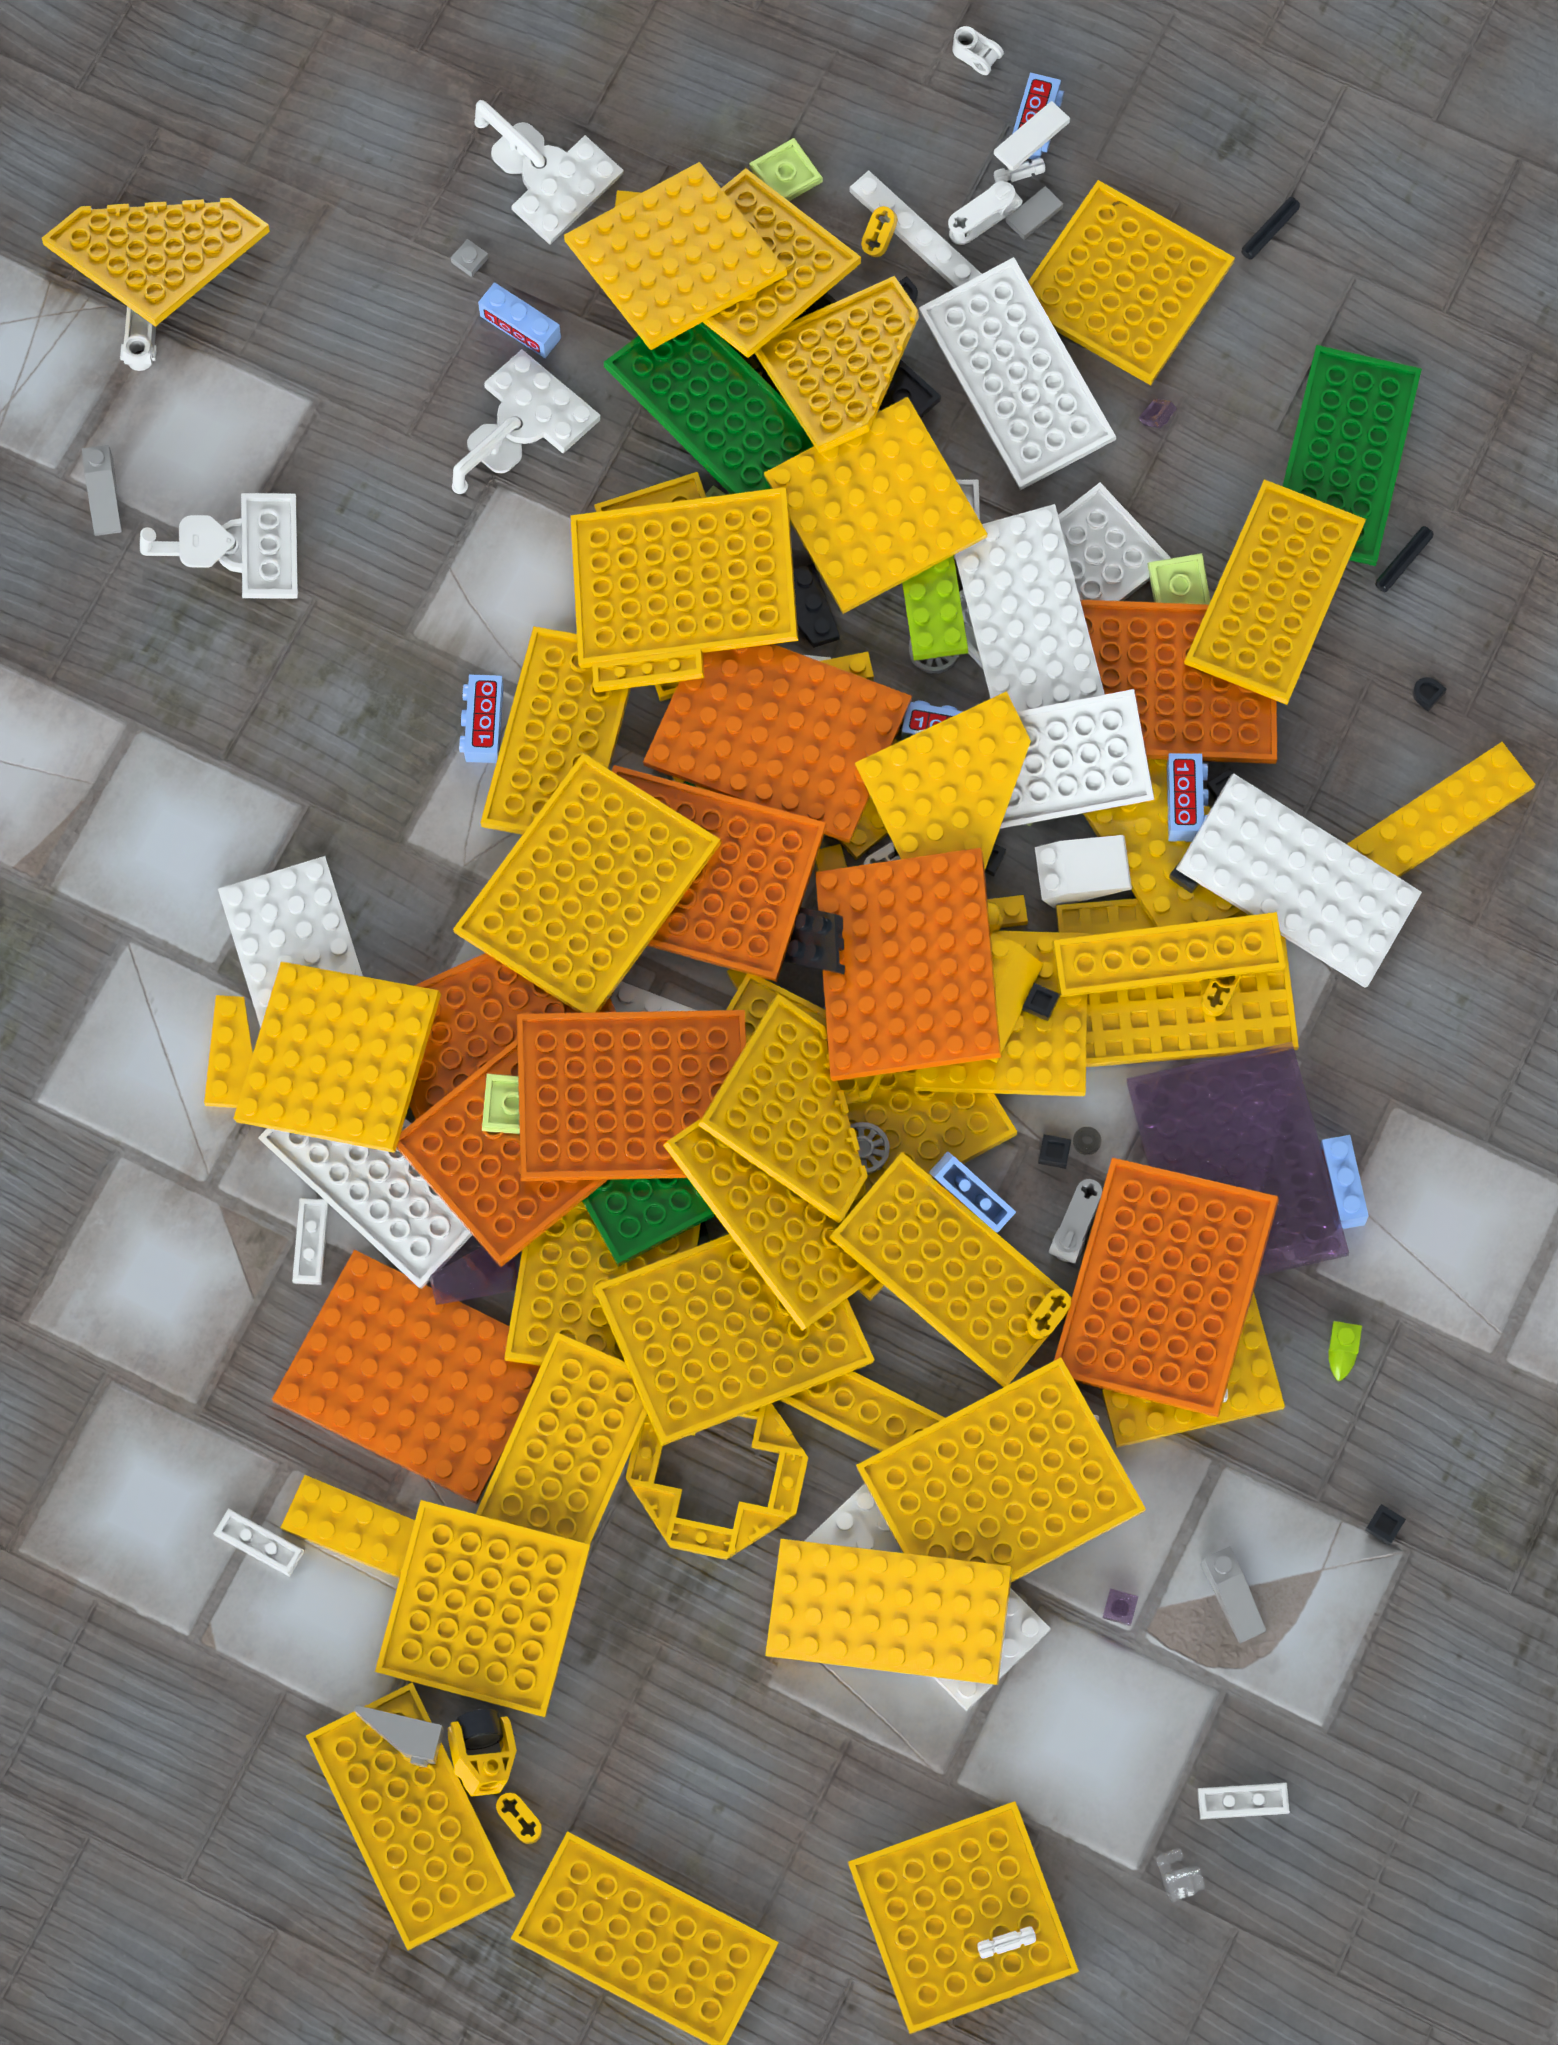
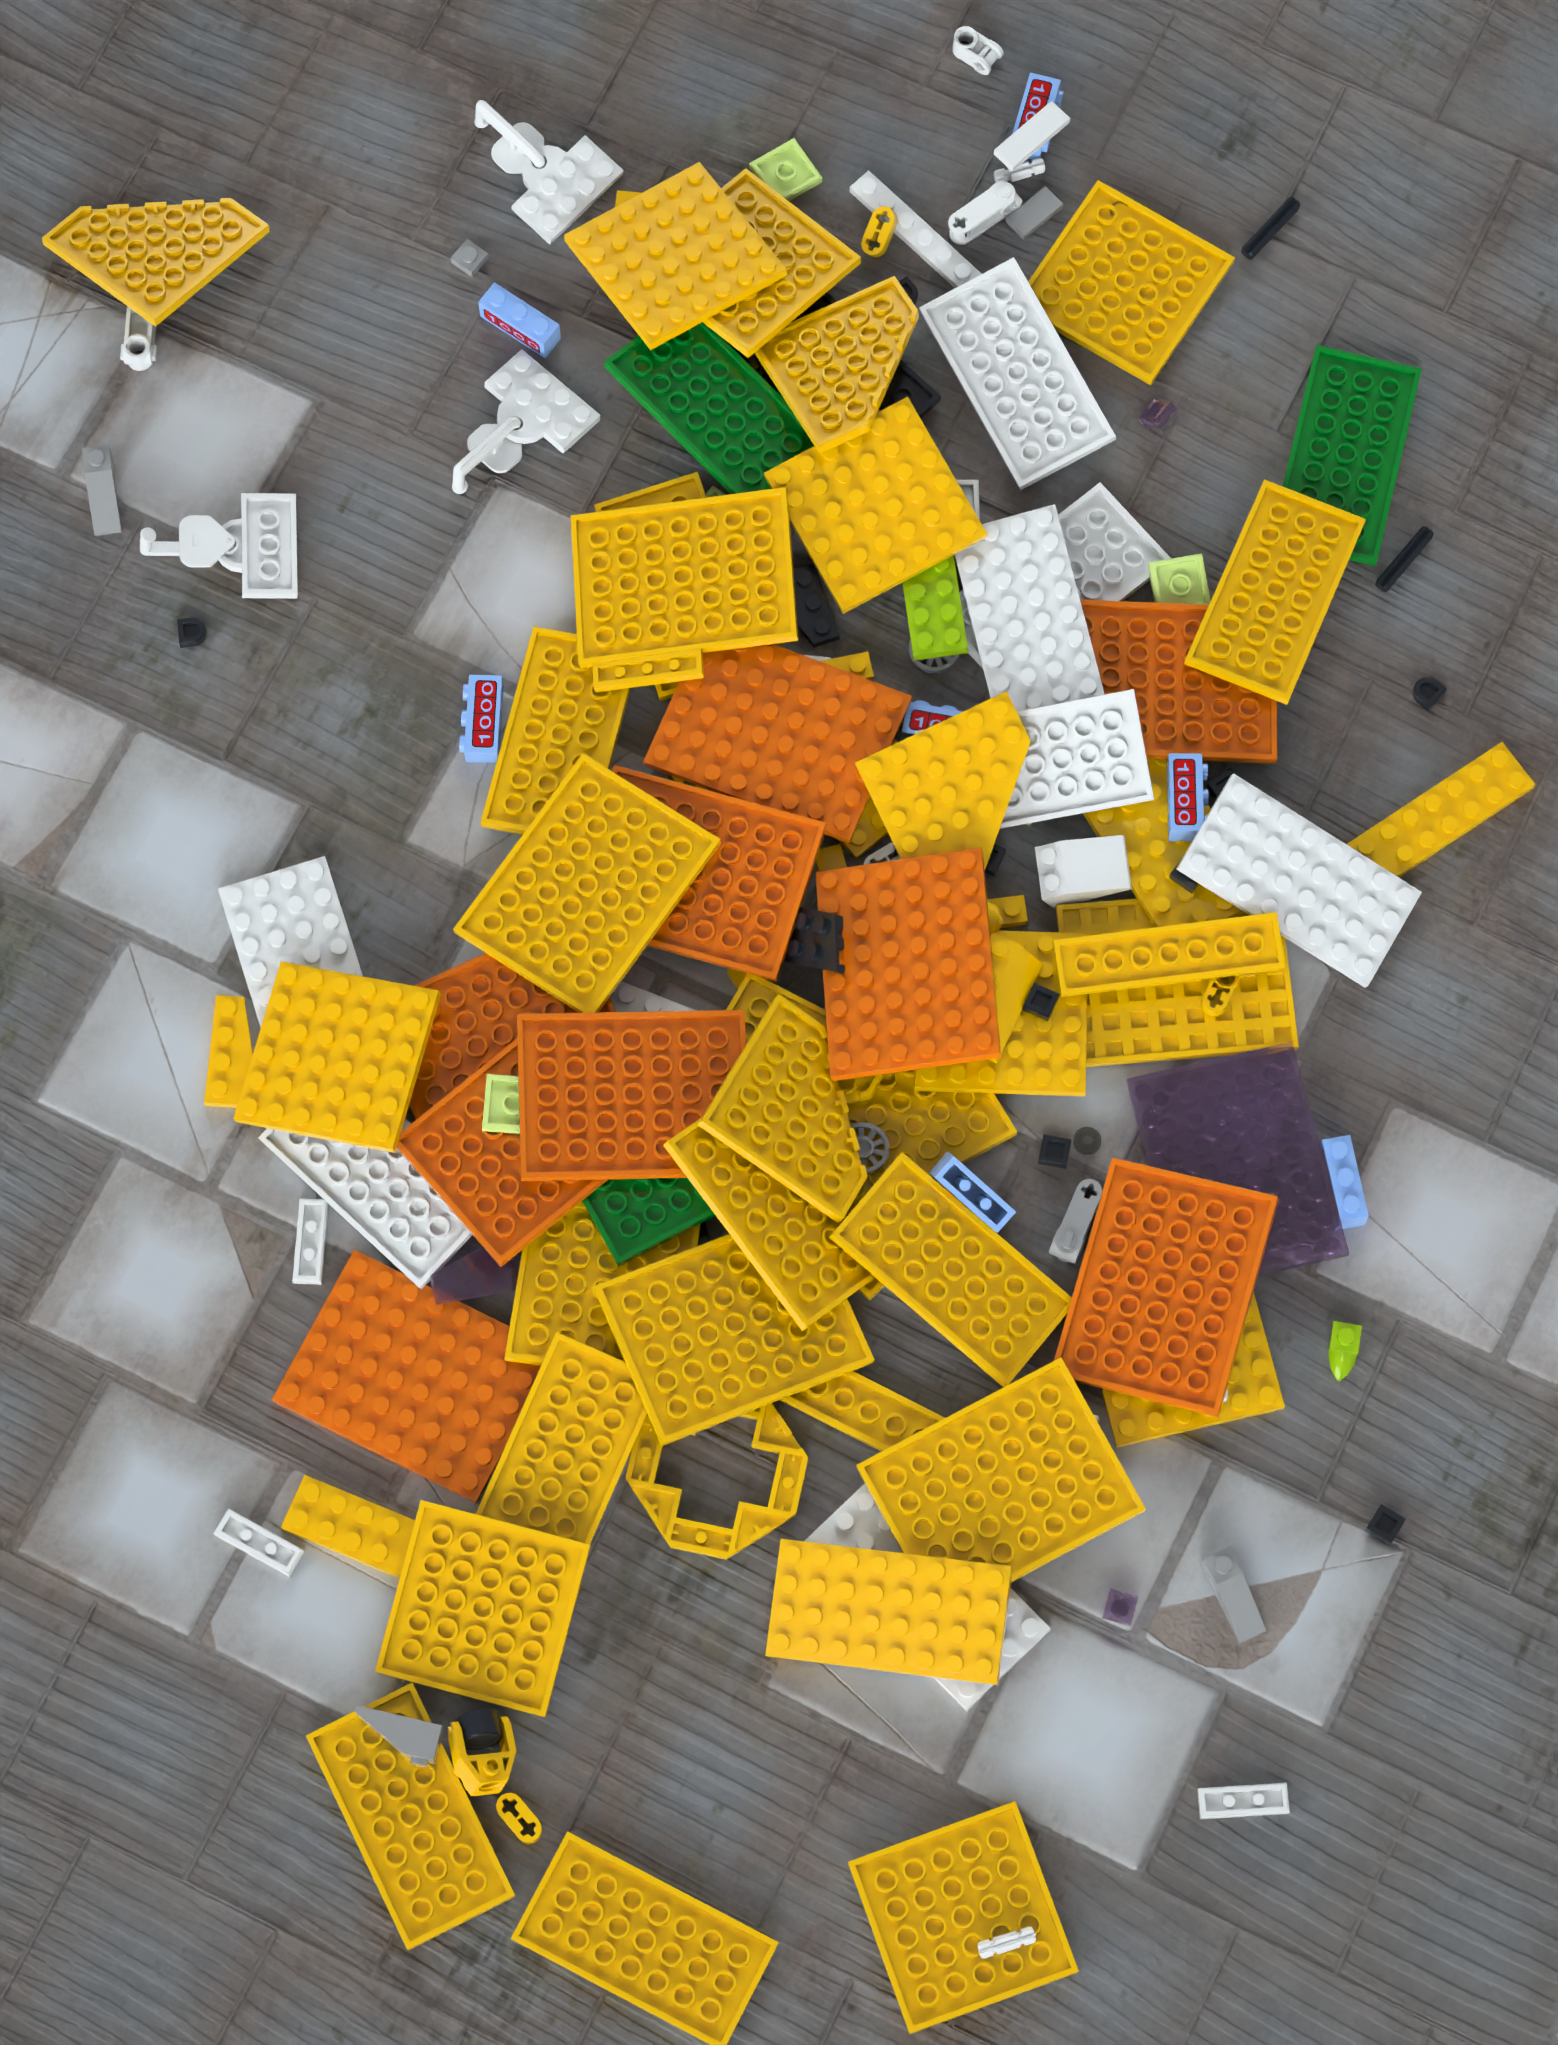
(191, 632): none -> black tile
(1053, 1317): yellow beam -> none
(1180, 1882): clear piece -> none

